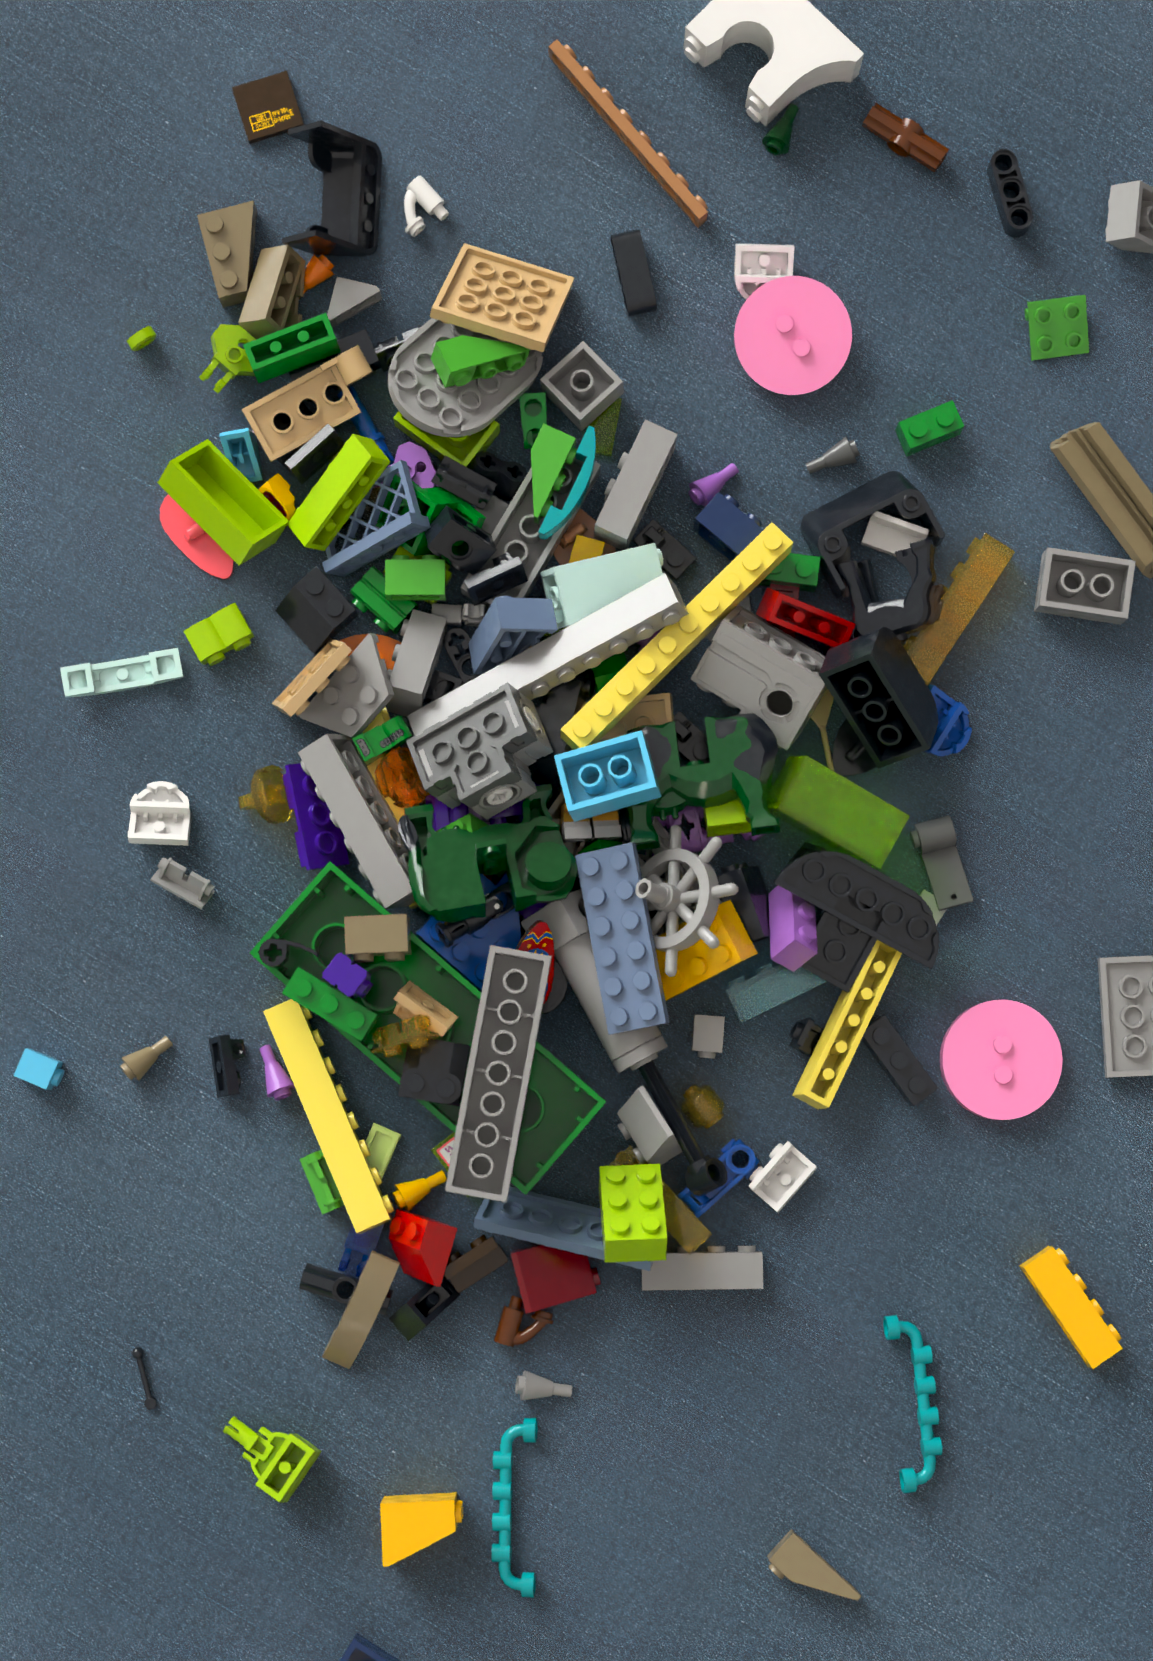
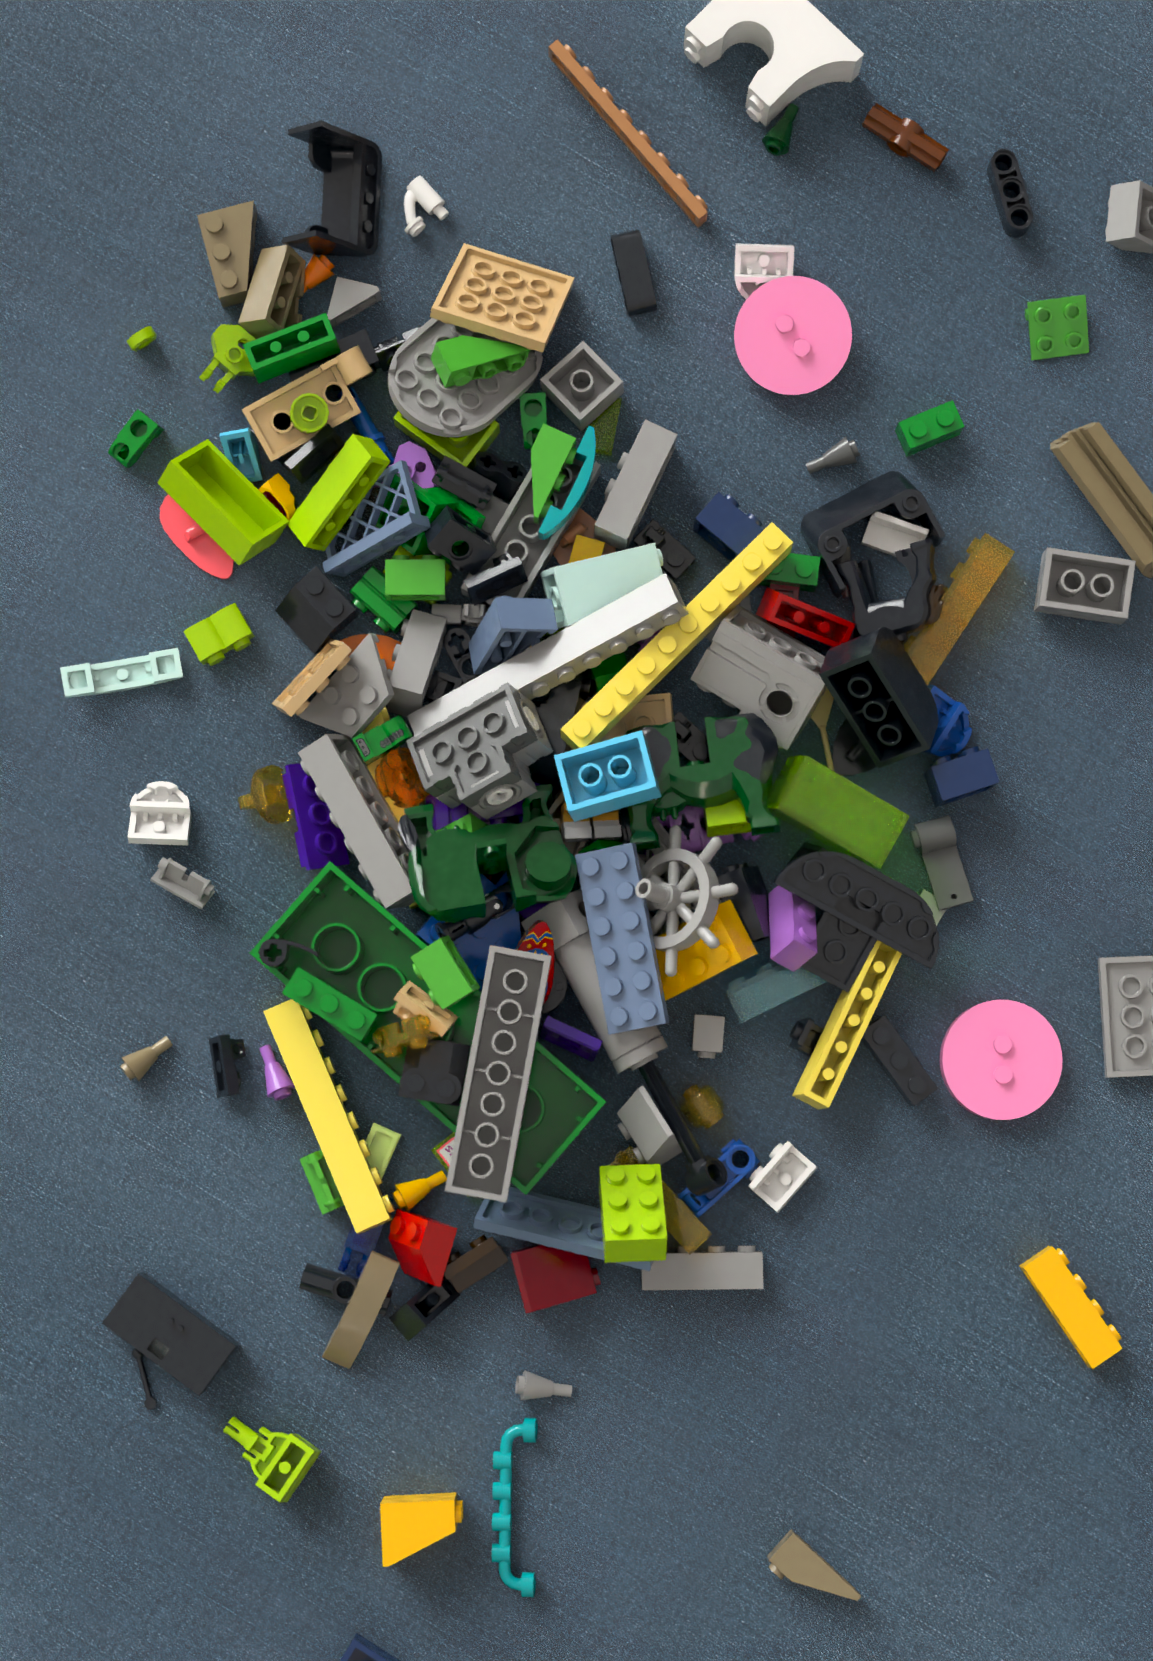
(39, 1069): medium azure brick -> none
(134, 439): none -> green leg
(170, 1333): none -> black brick
(267, 107): dark brown tile -> none
(309, 413): none -> lime wheel
(348, 976): dark purple brick -> none
(377, 936): dark tan brick -> none
(444, 973): none -> bright green brick
(510, 1321): reddish brown plant -> none
(570, 1039): none -> dark purple tile
(706, 488): medium lavender cone -> none
(926, 1415): teal bar -> none
(961, 777): none -> dark blue brick

